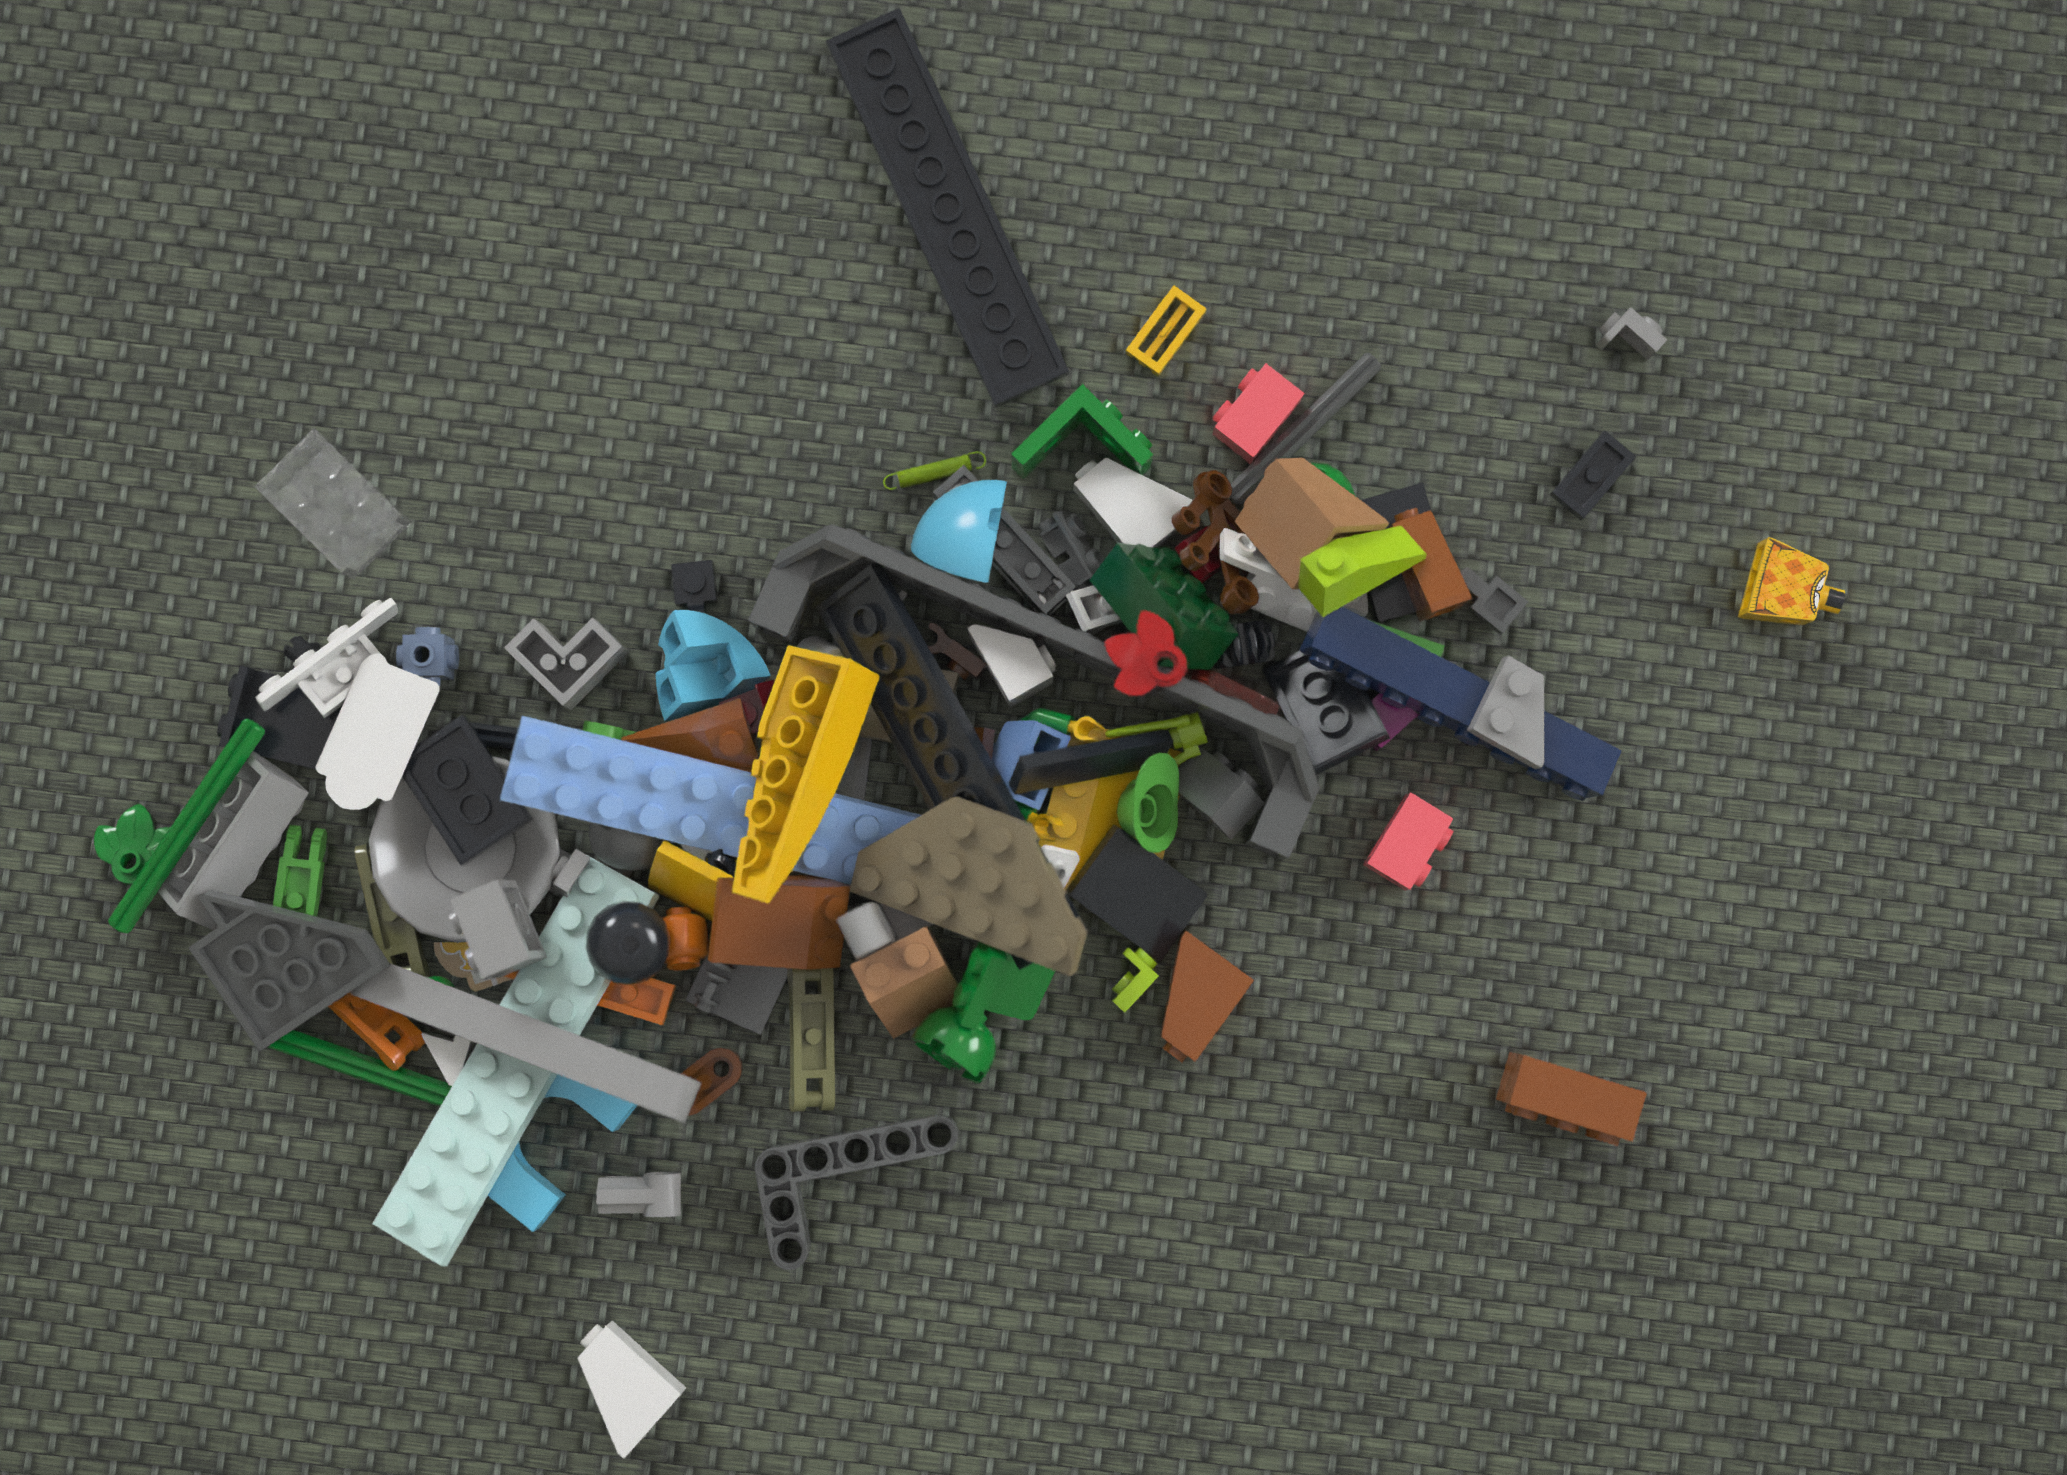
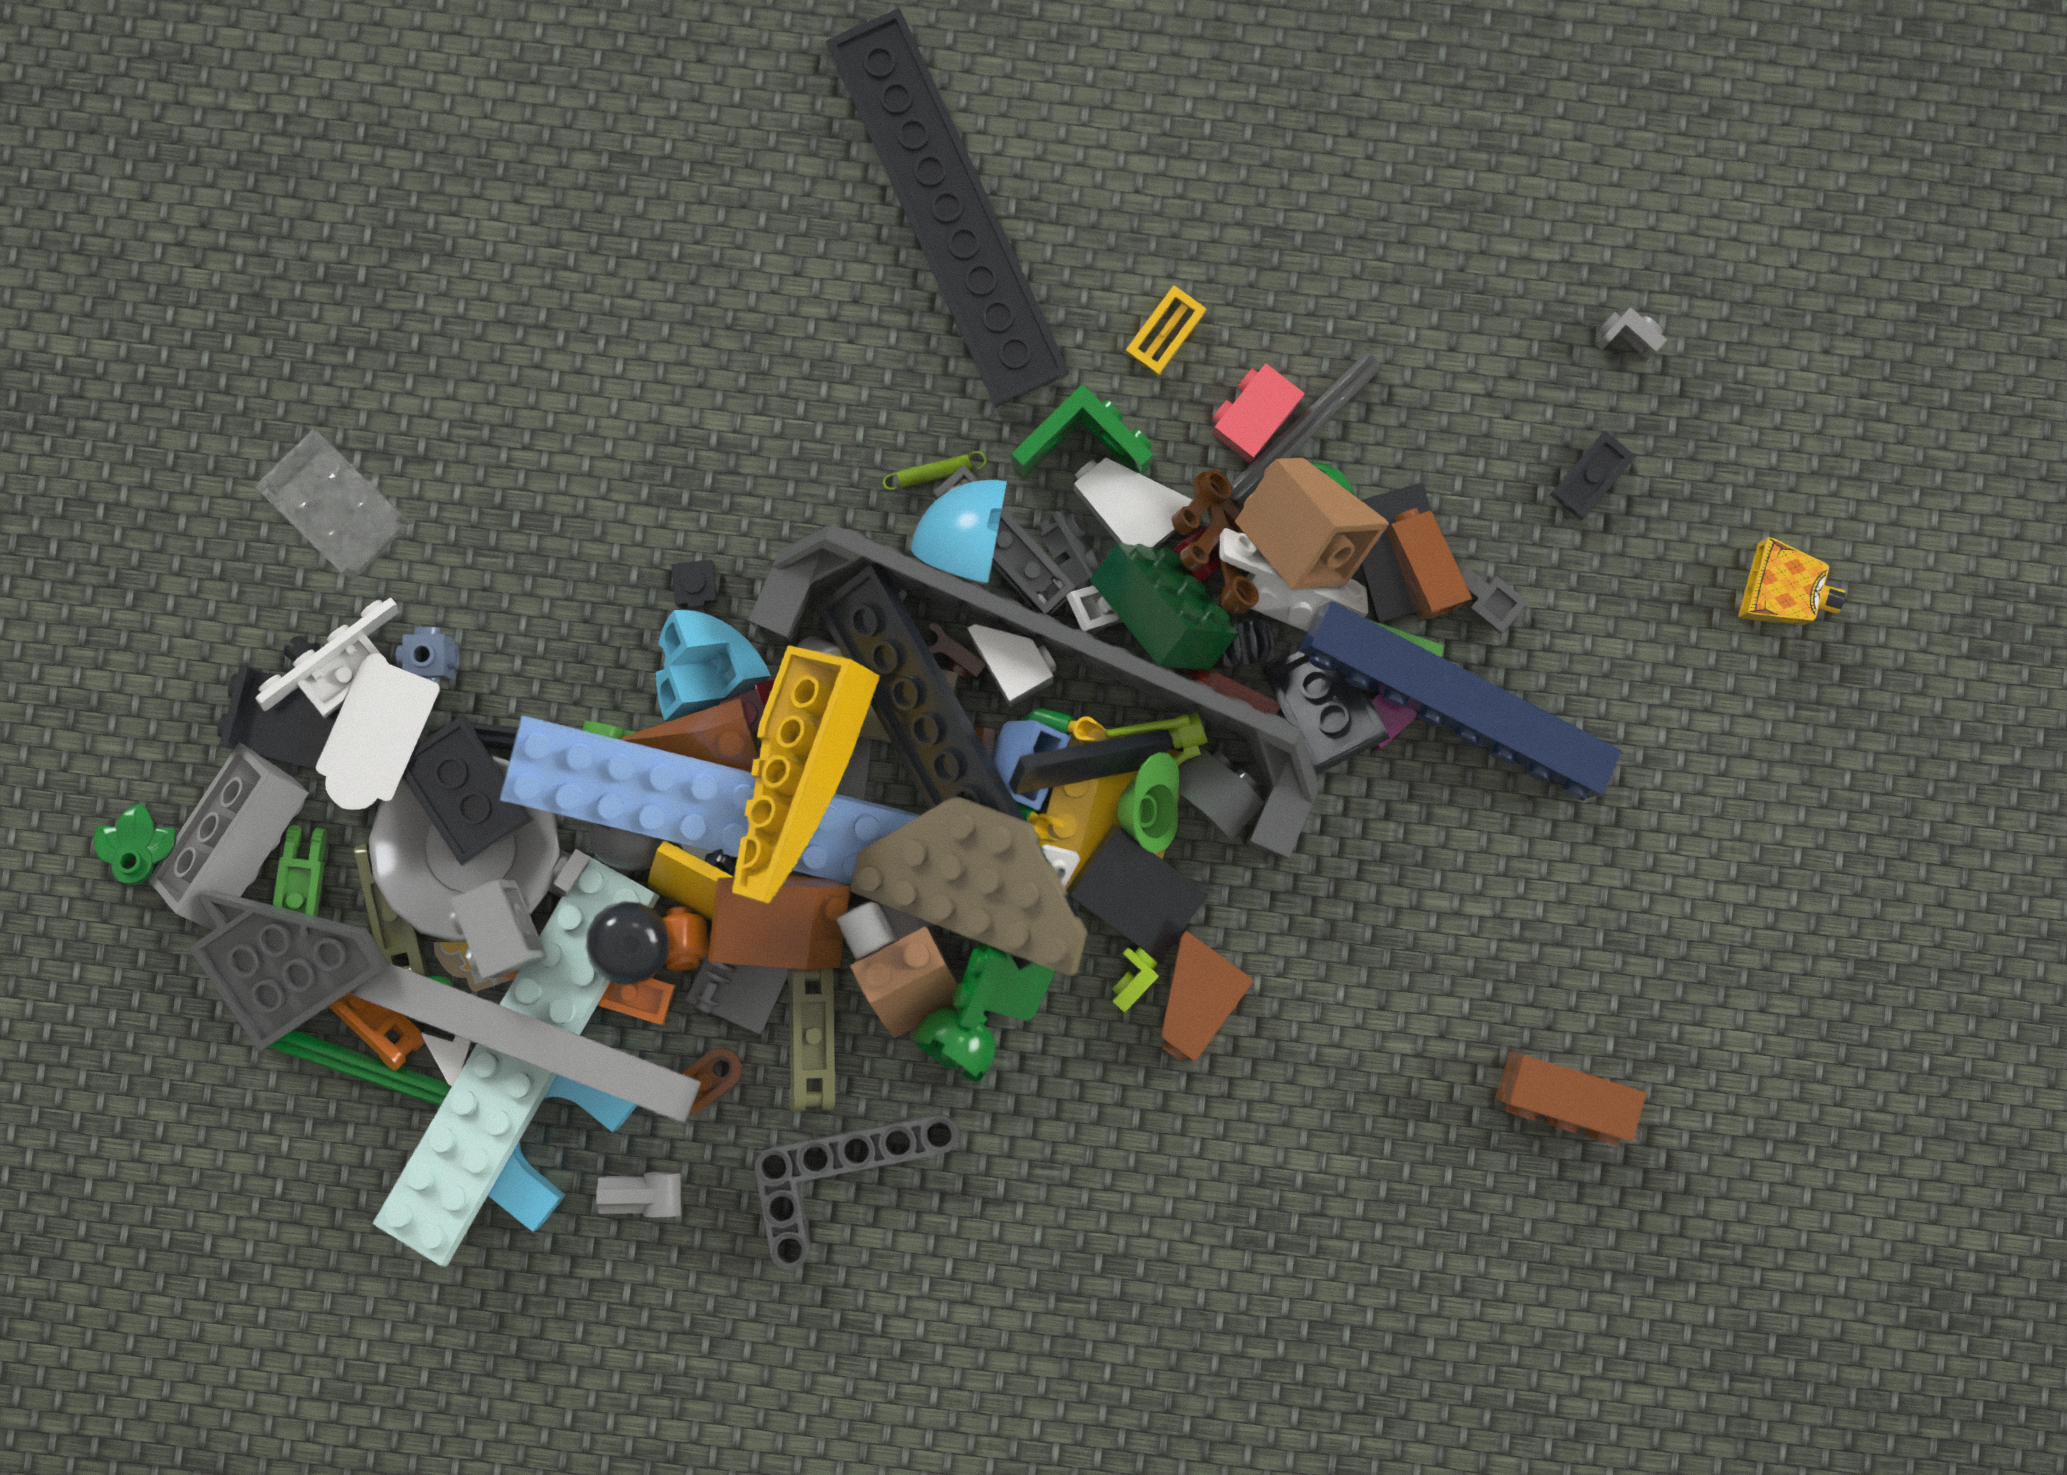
(186, 826): green axle -> none
(571, 669): light grey brick -> none
(626, 1384): white slope -> none
(1141, 652): red plate -> none
(1355, 566): lime slope -> none
(1409, 842): coral brick -> none
(1513, 712): light grey wing -> none

